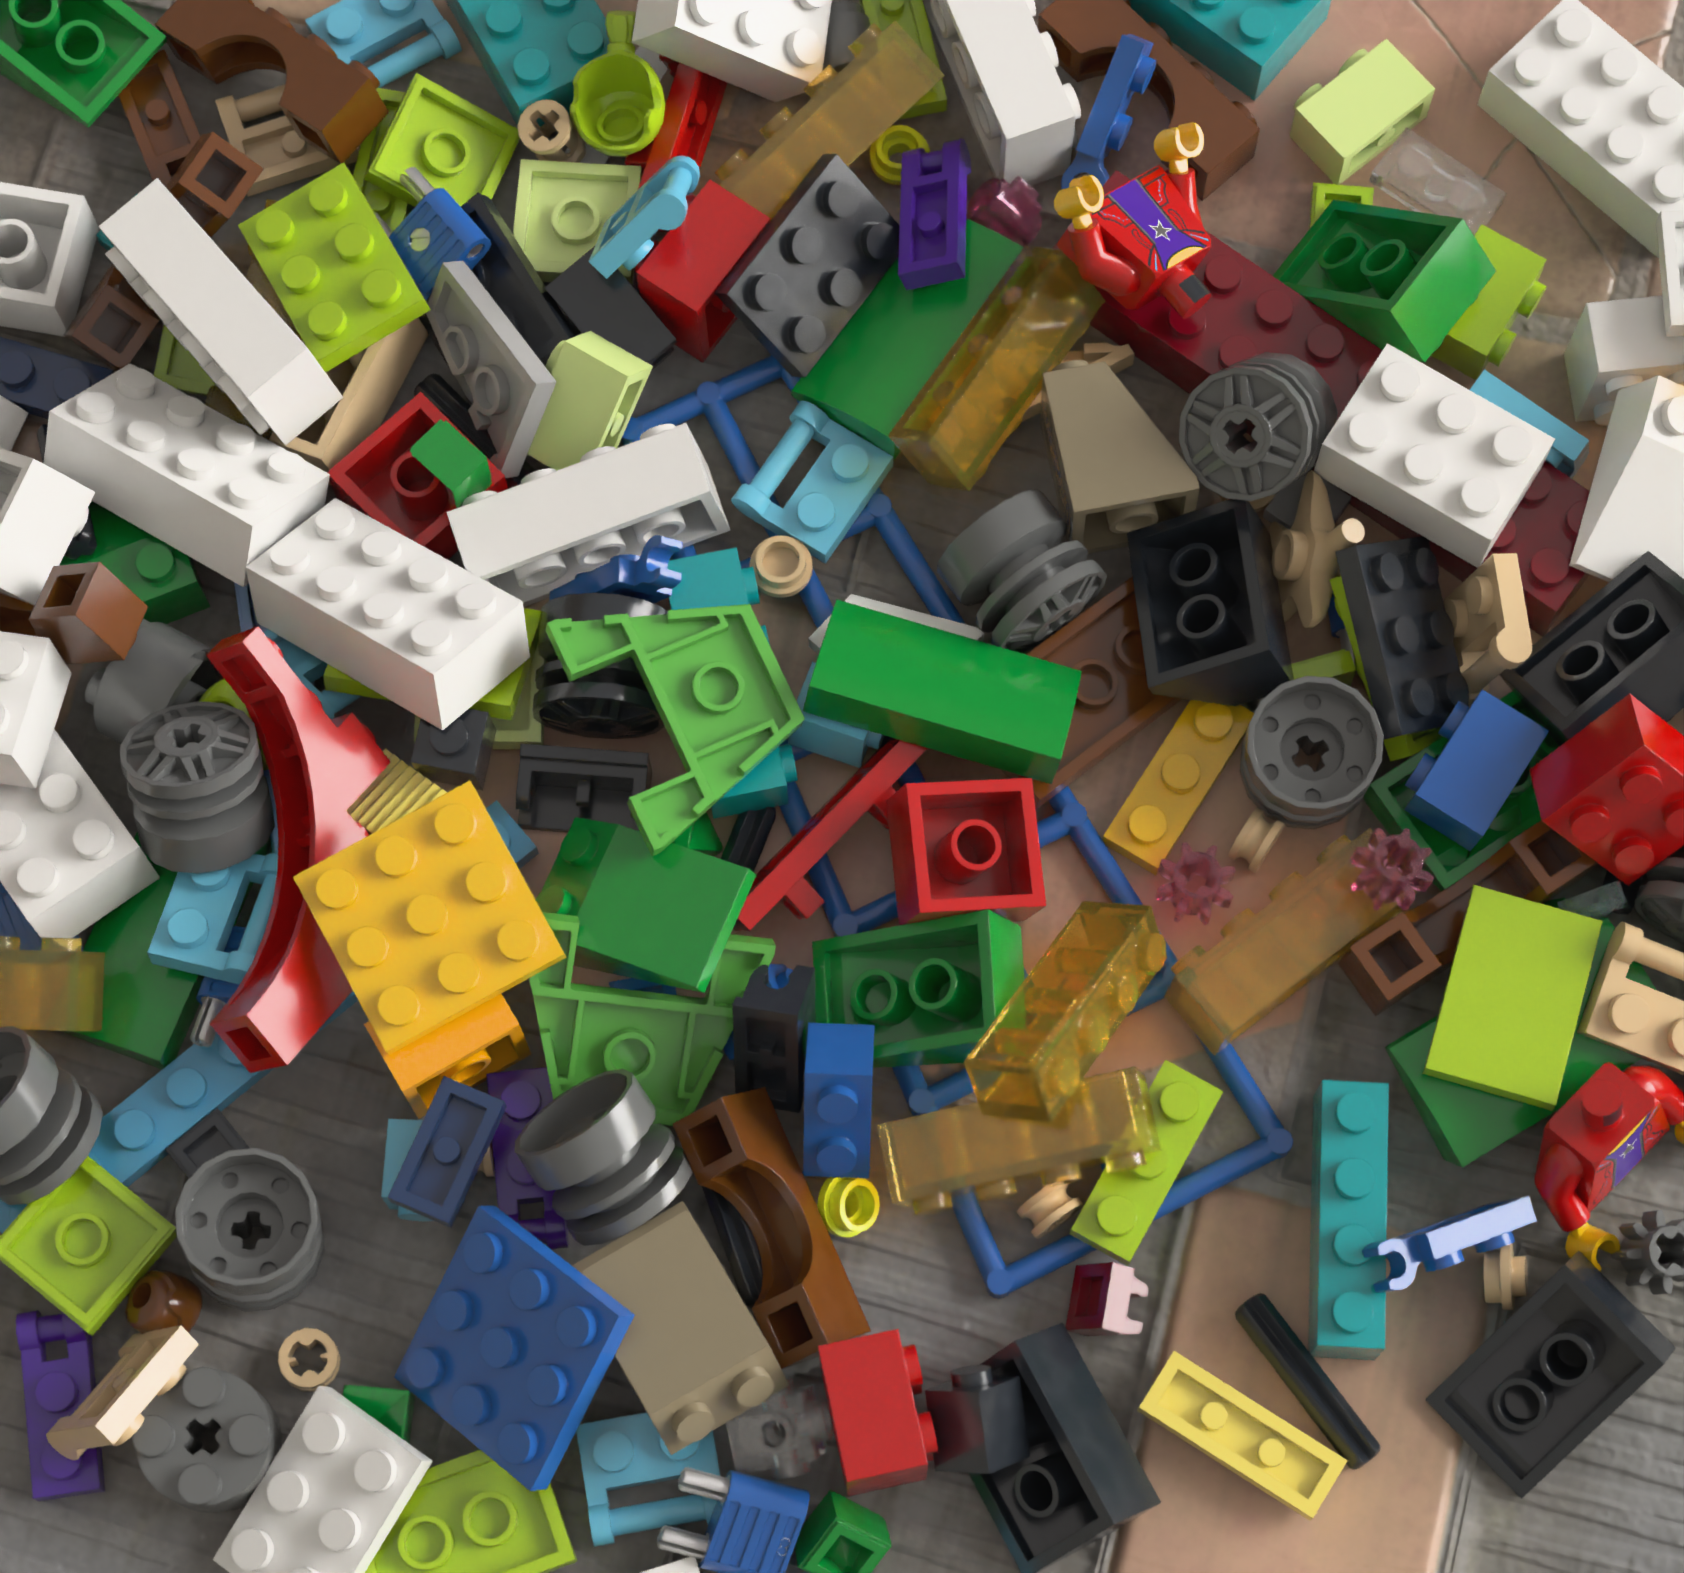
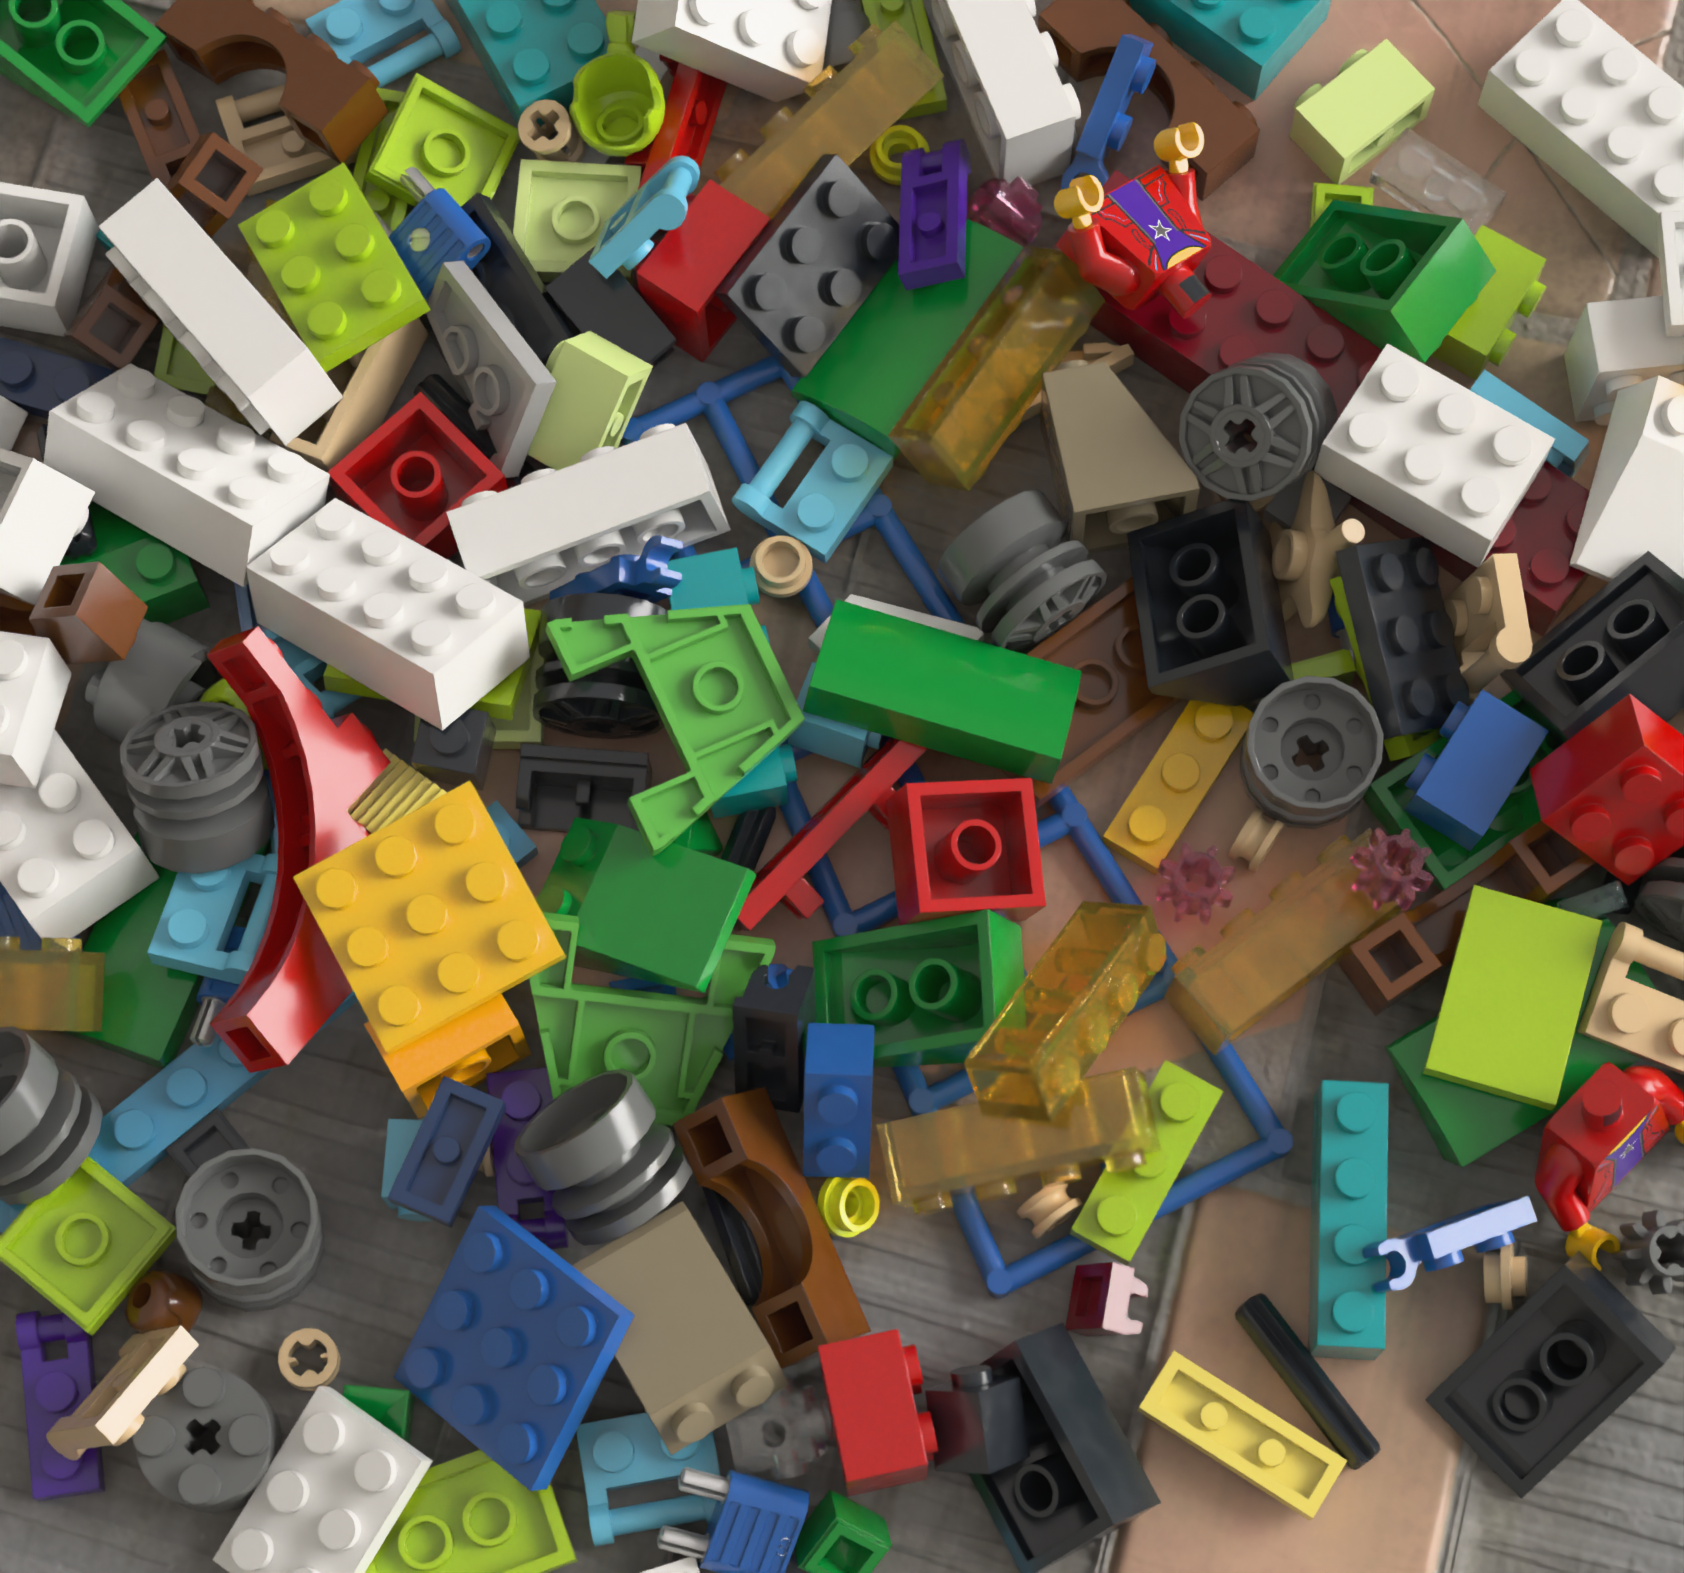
(453, 461): green slope -> none

